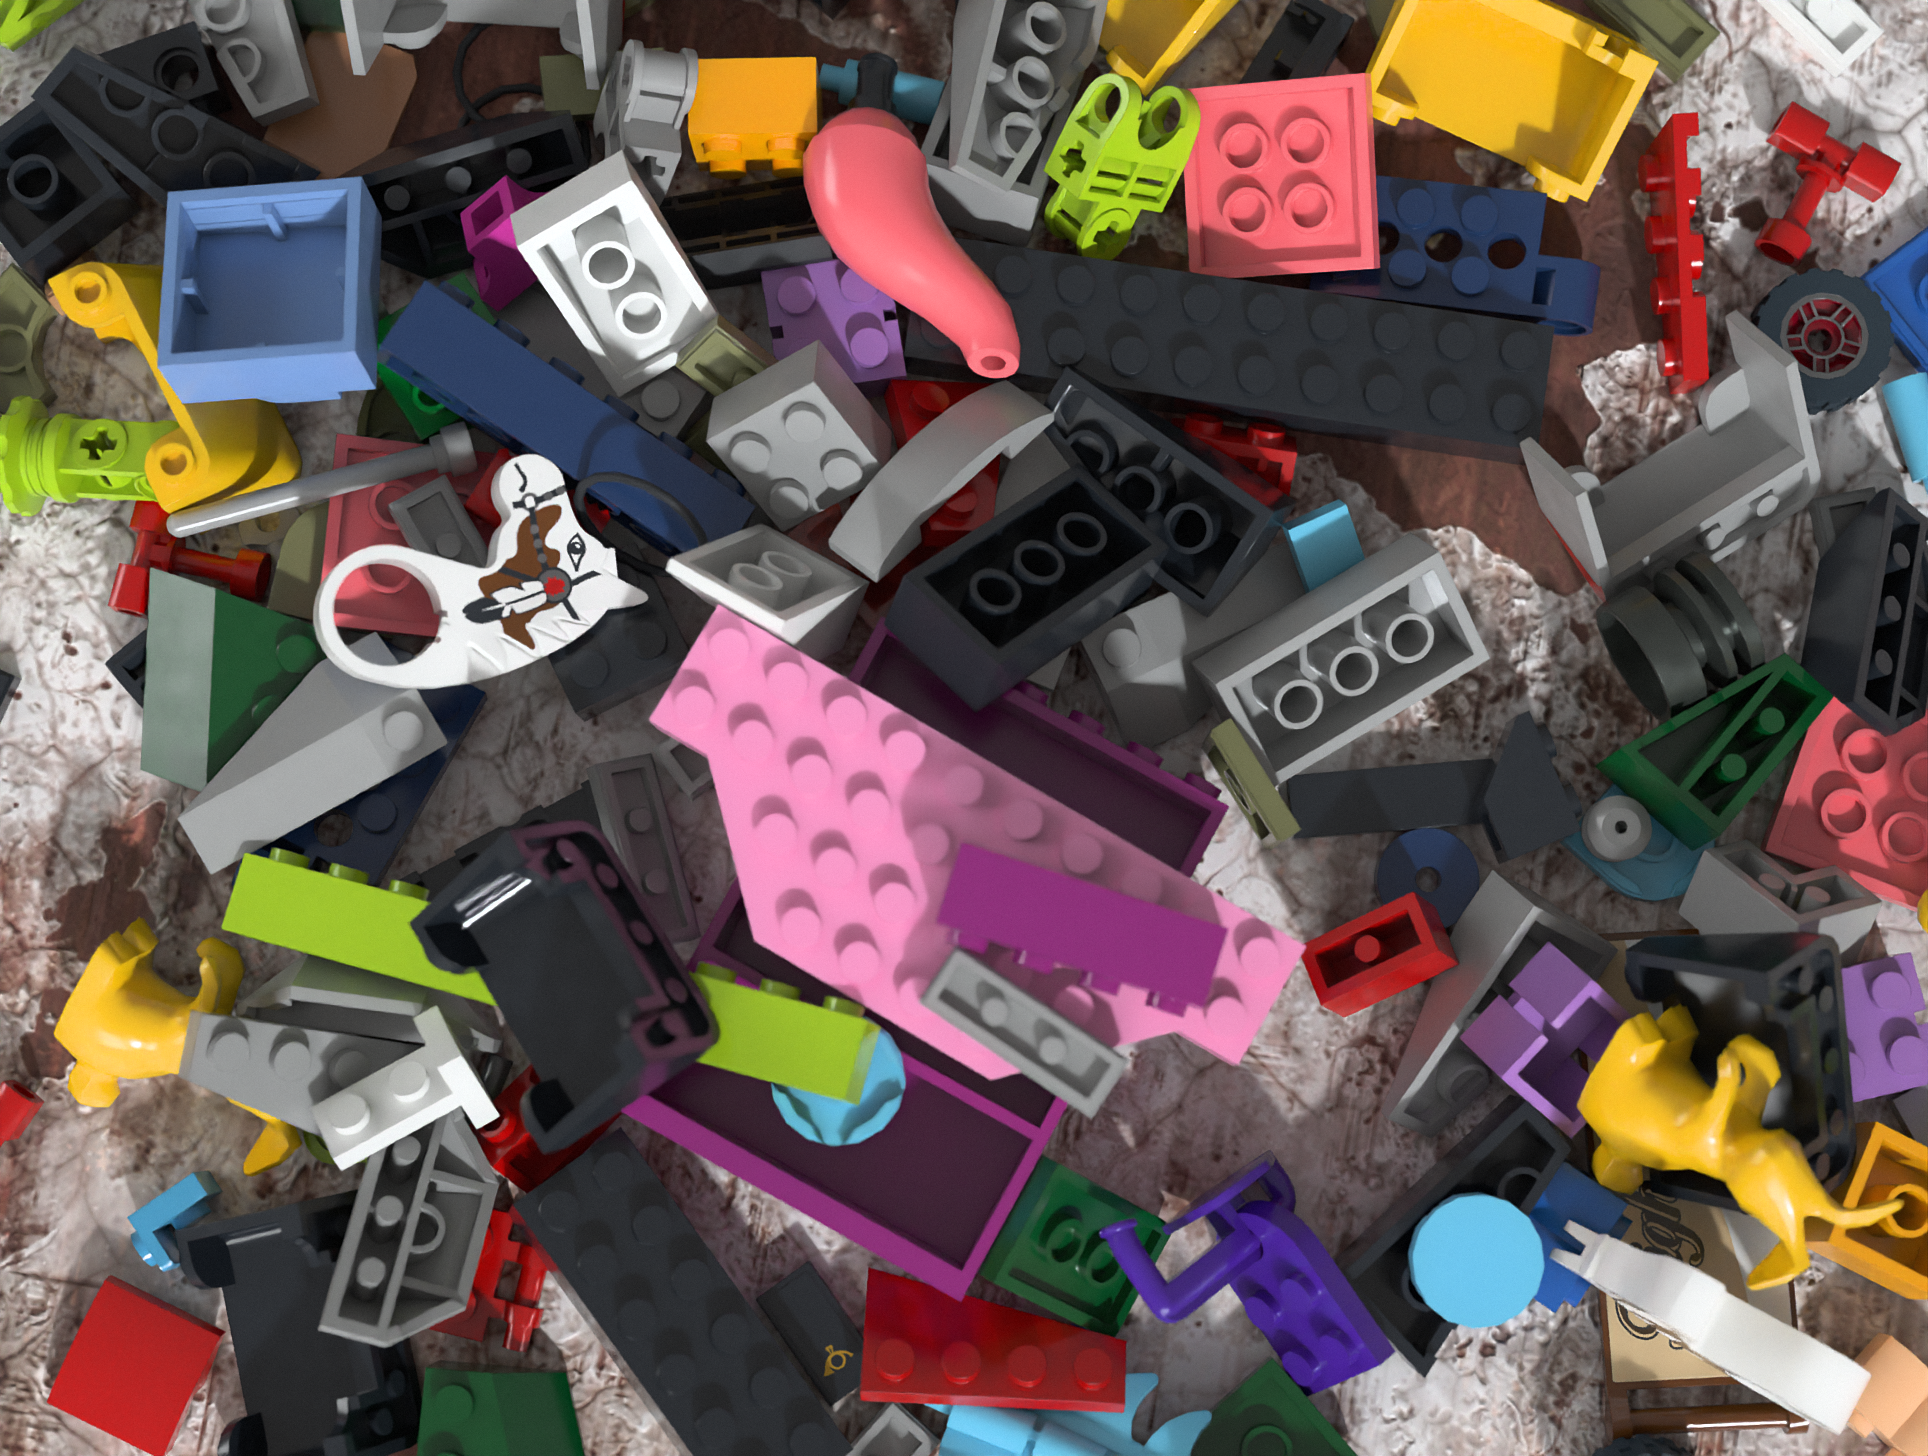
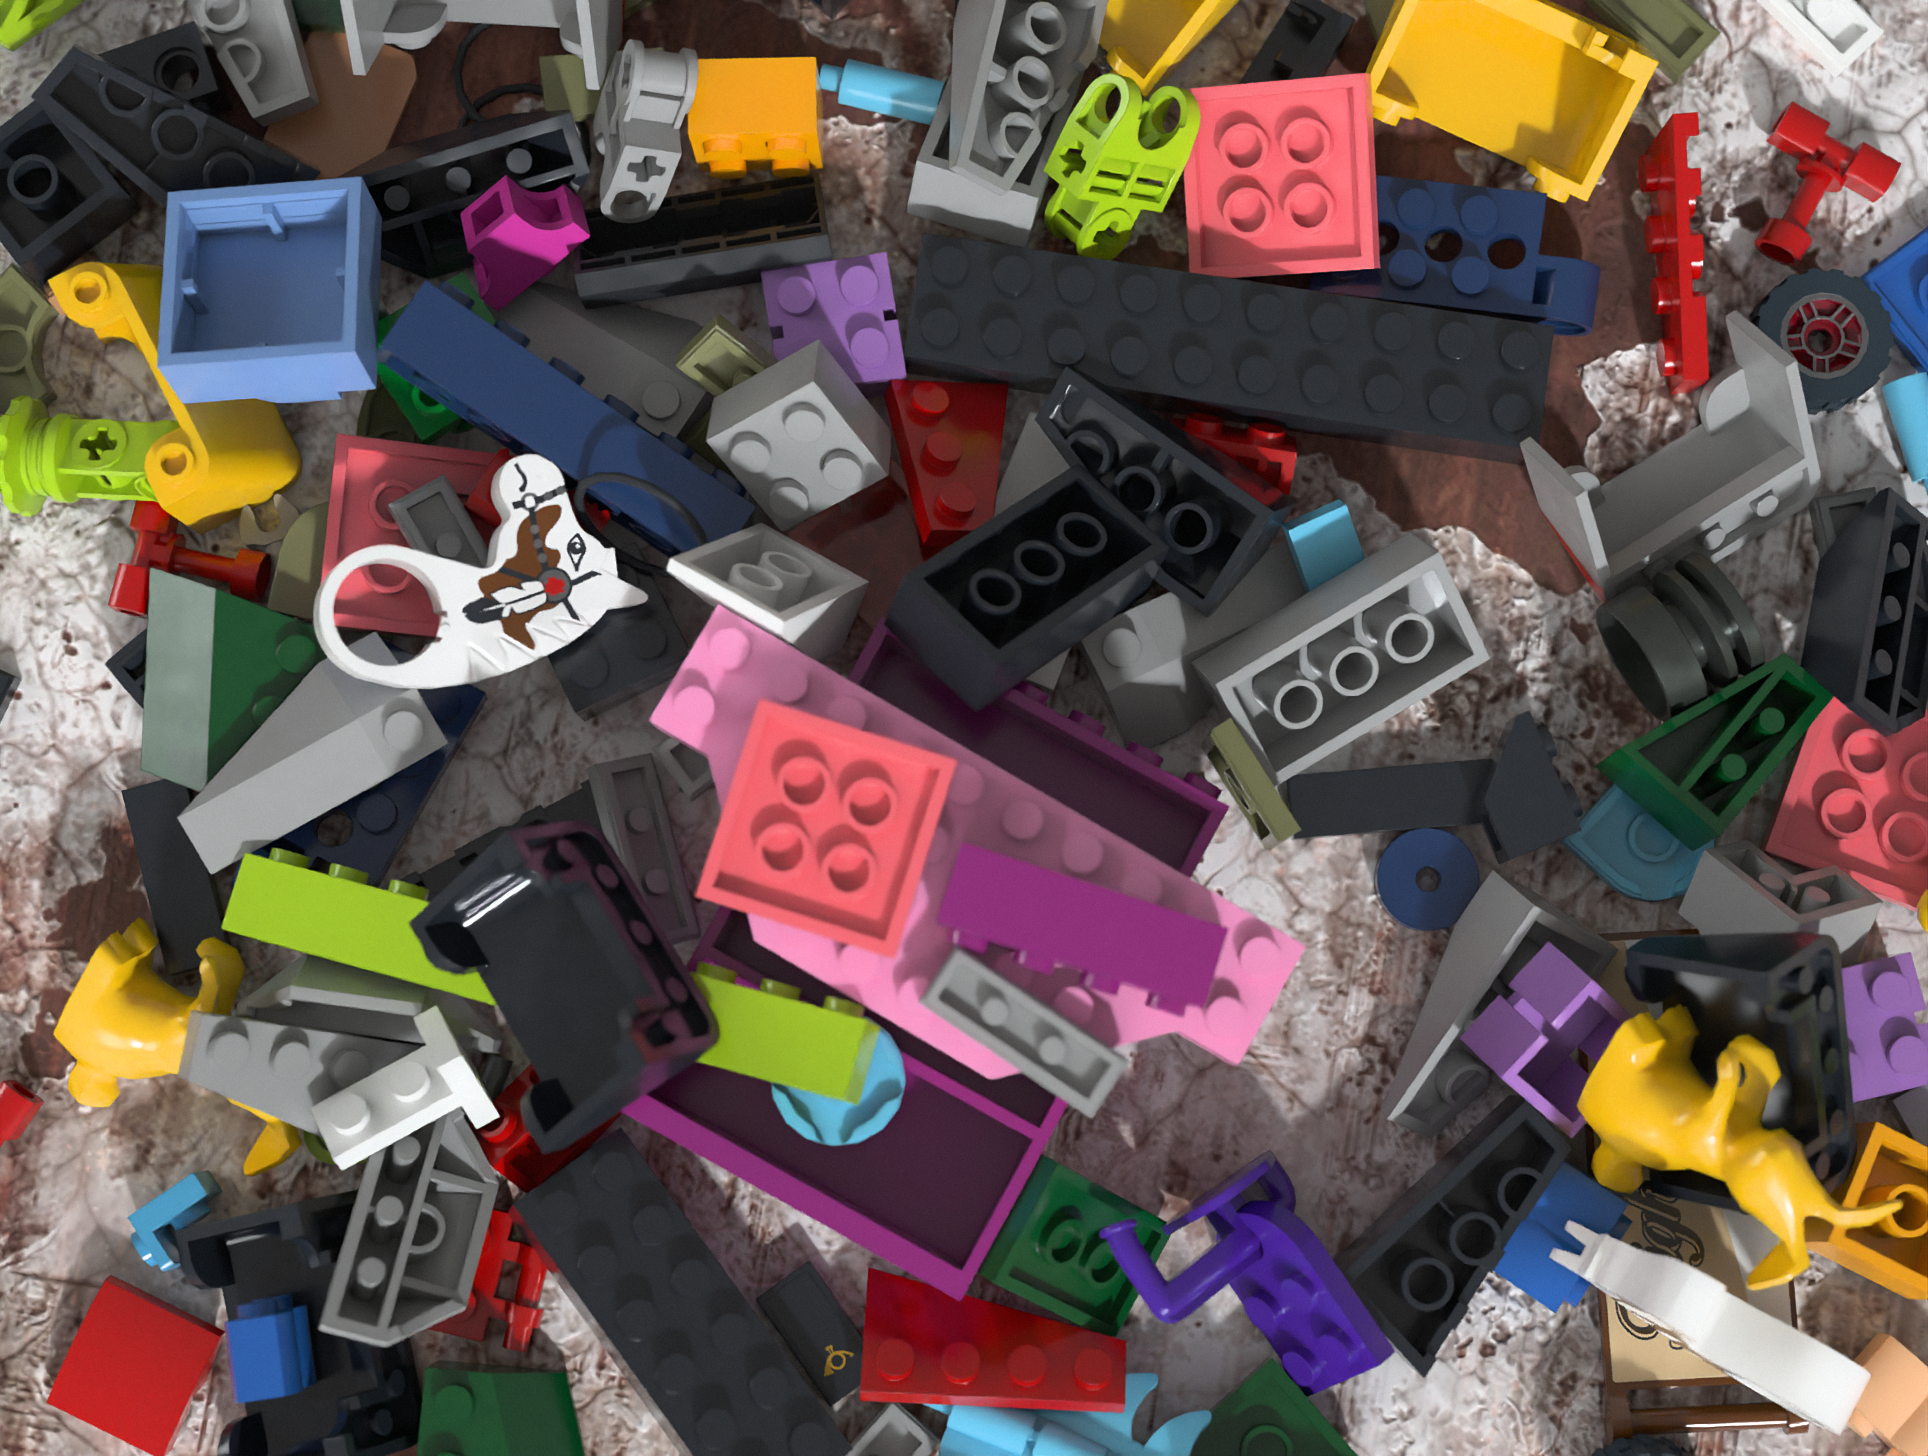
(175, 877): none -> black tile
(270, 1349): none -> blue brick
(447, 452): light grey piece -> none
(615, 271): white slope -> none
(826, 828): none -> coral plate
(881, 221): coral animal -> none
(930, 469): light grey slope -> none
(1378, 955): red brick -> none
(1476, 1260): medium azure tile -> none
(1616, 828): light grey wheel -> none

